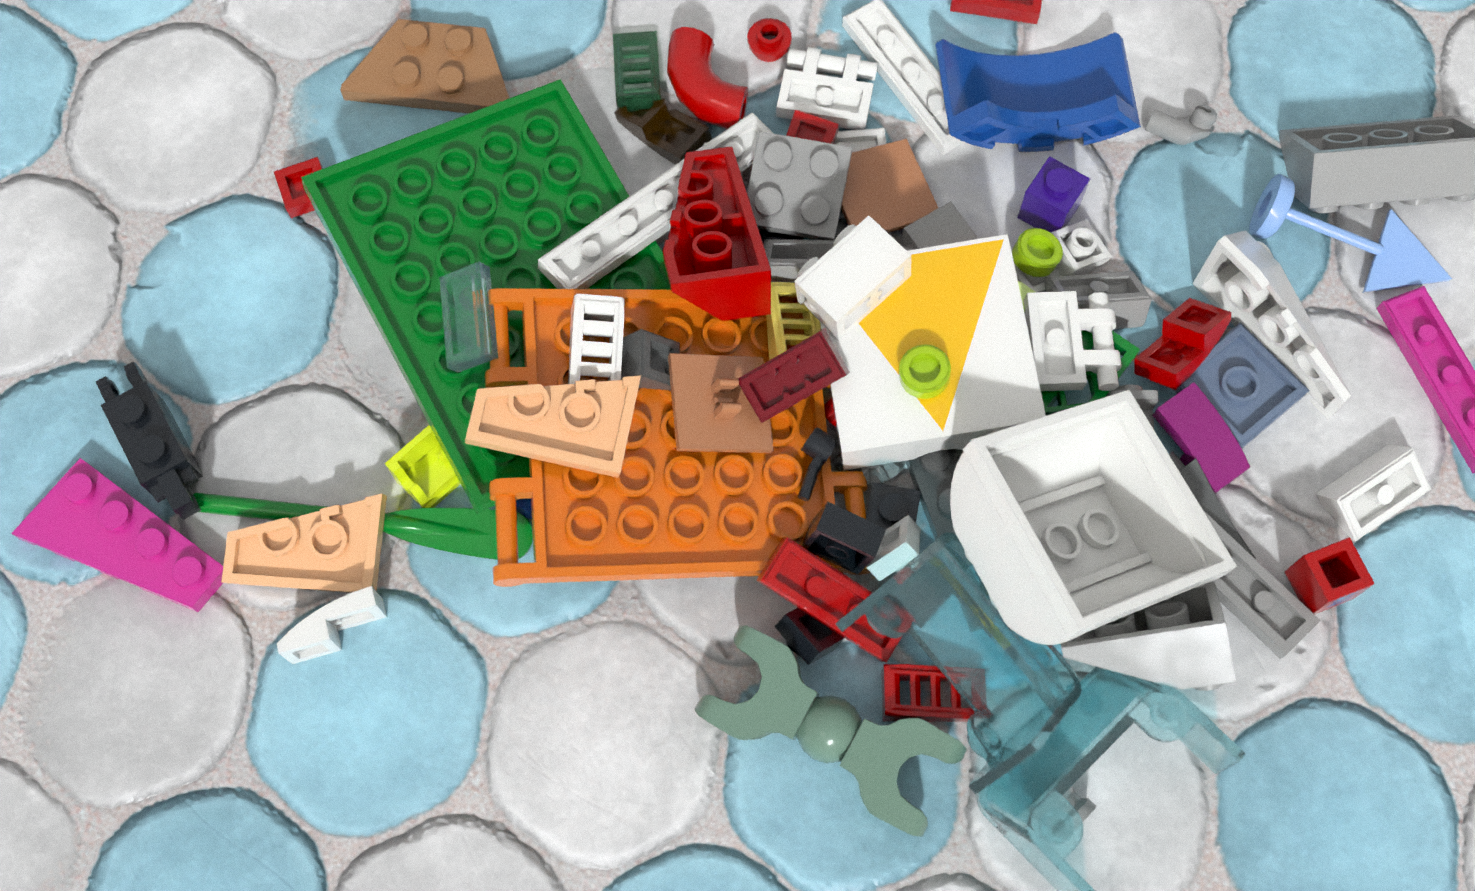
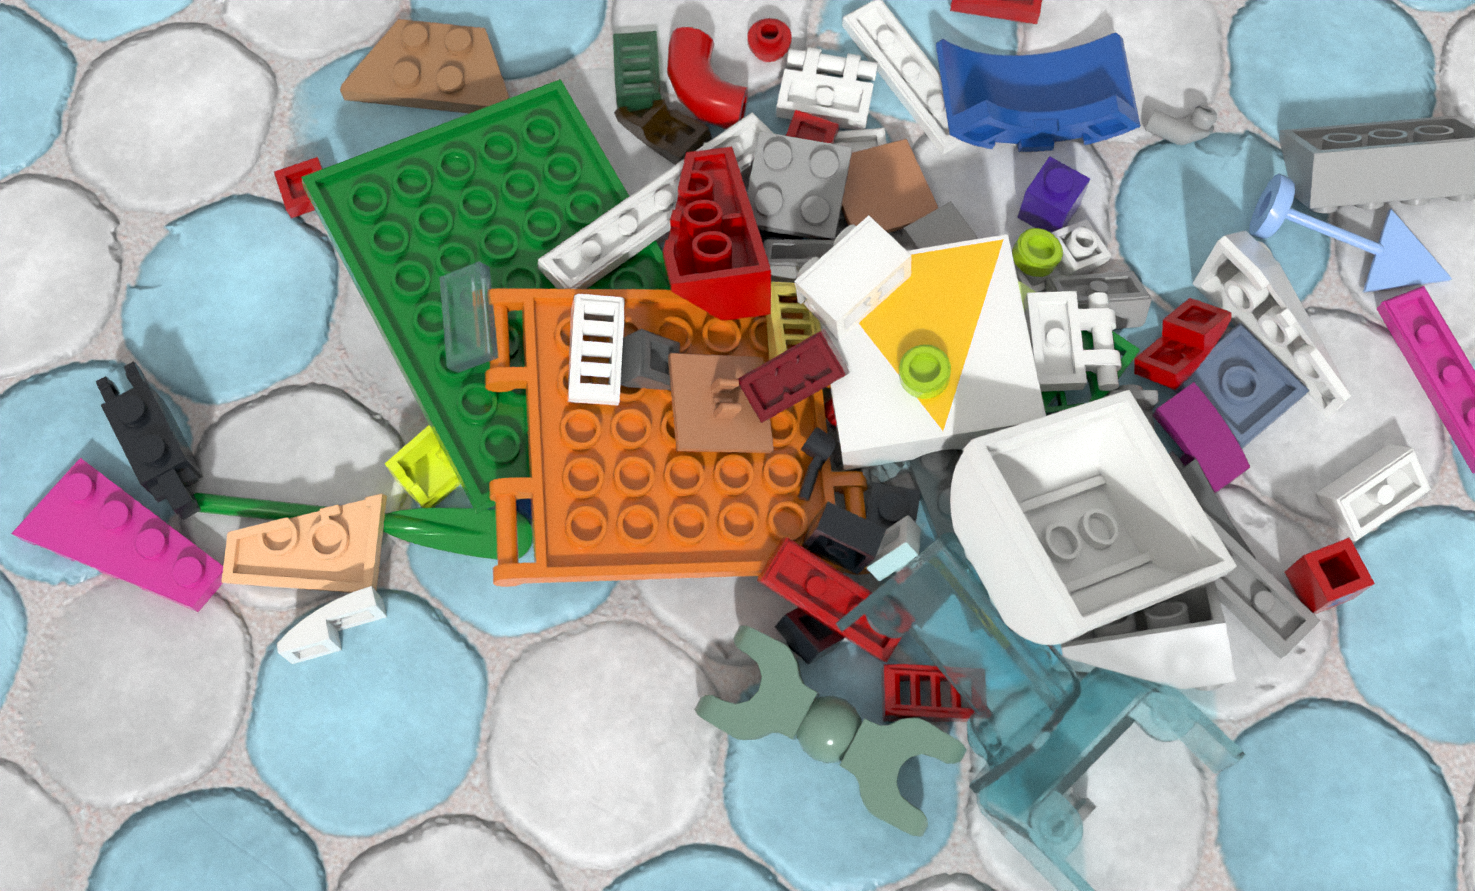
(559, 424): light nougat wing -> none

